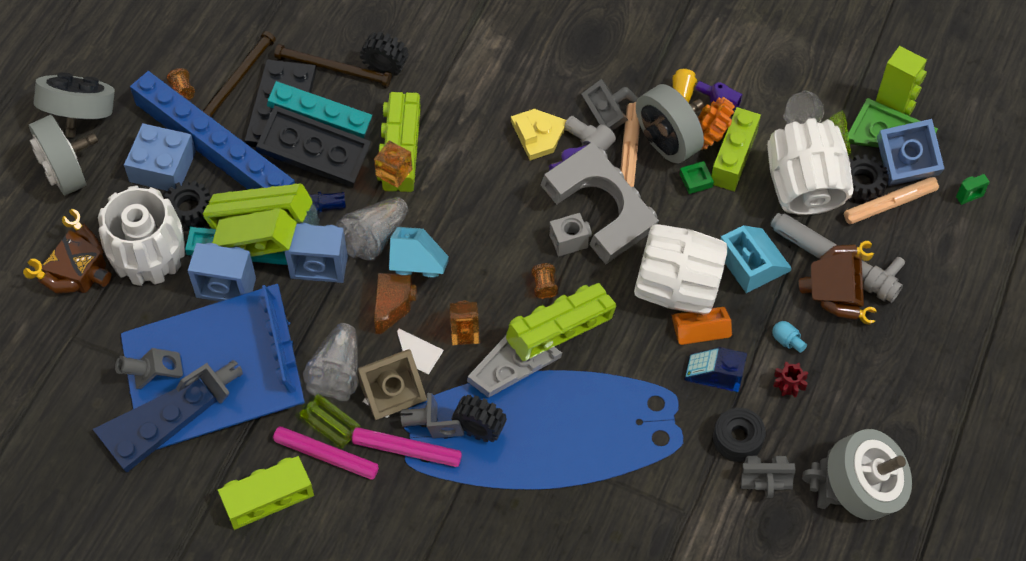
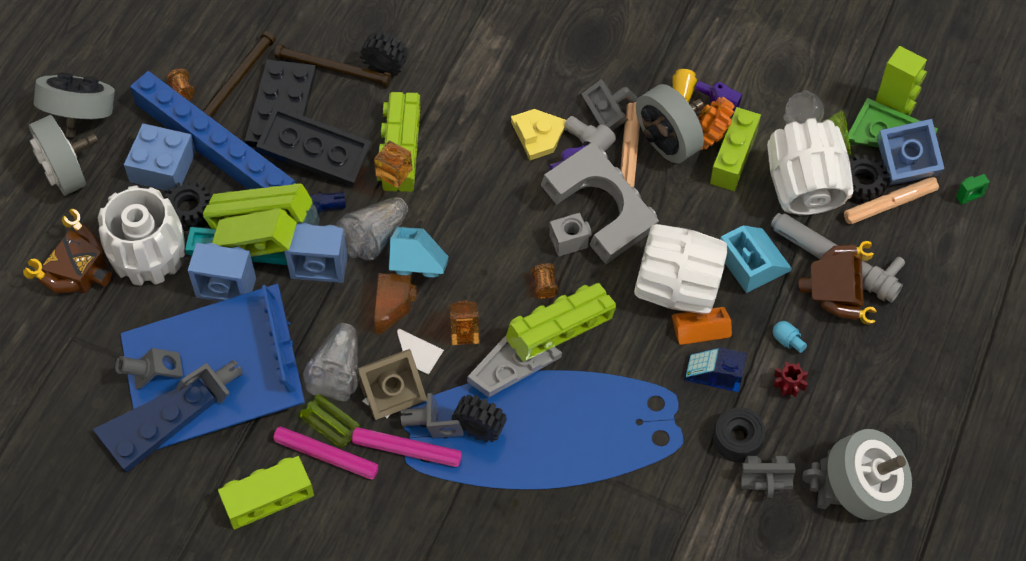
(320, 109): teal plate -> none
(696, 177): green plate -> none

